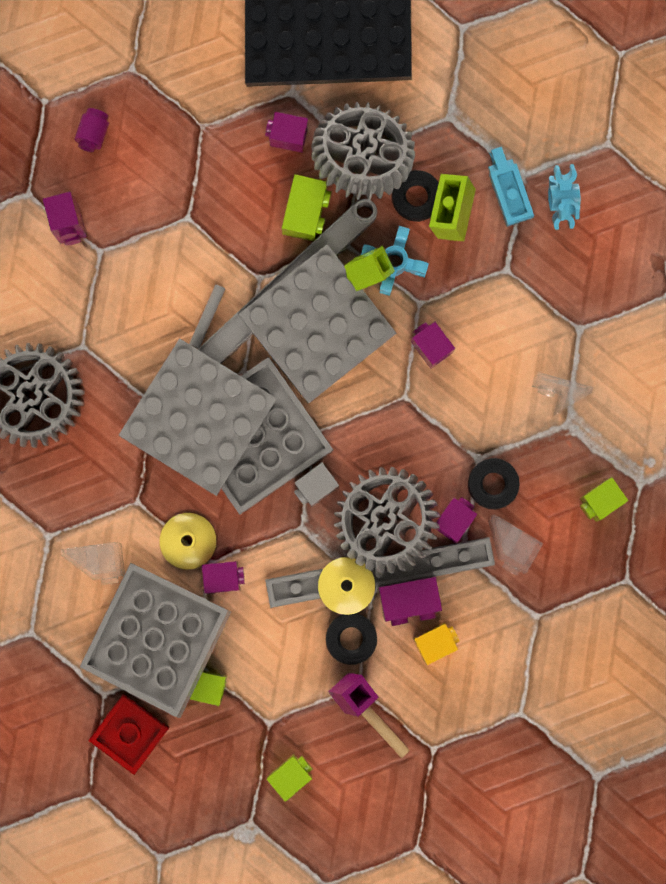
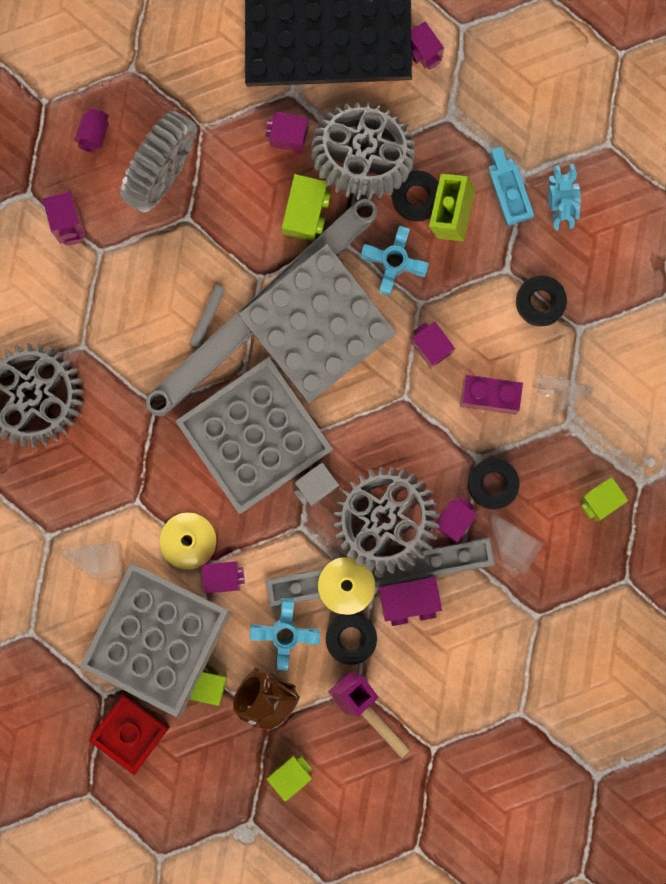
(158, 161): none -> light grey gear
(197, 417): light grey plate -> none
(269, 697): none -> reddish brown piece
(306, 635): none -> medium azure pin
(369, 268): lime brick -> none
(426, 46): none -> magenta brick
(437, 643): yellow brick -> none
(491, 394): none -> magenta brick
(546, 284): none -> black tyre

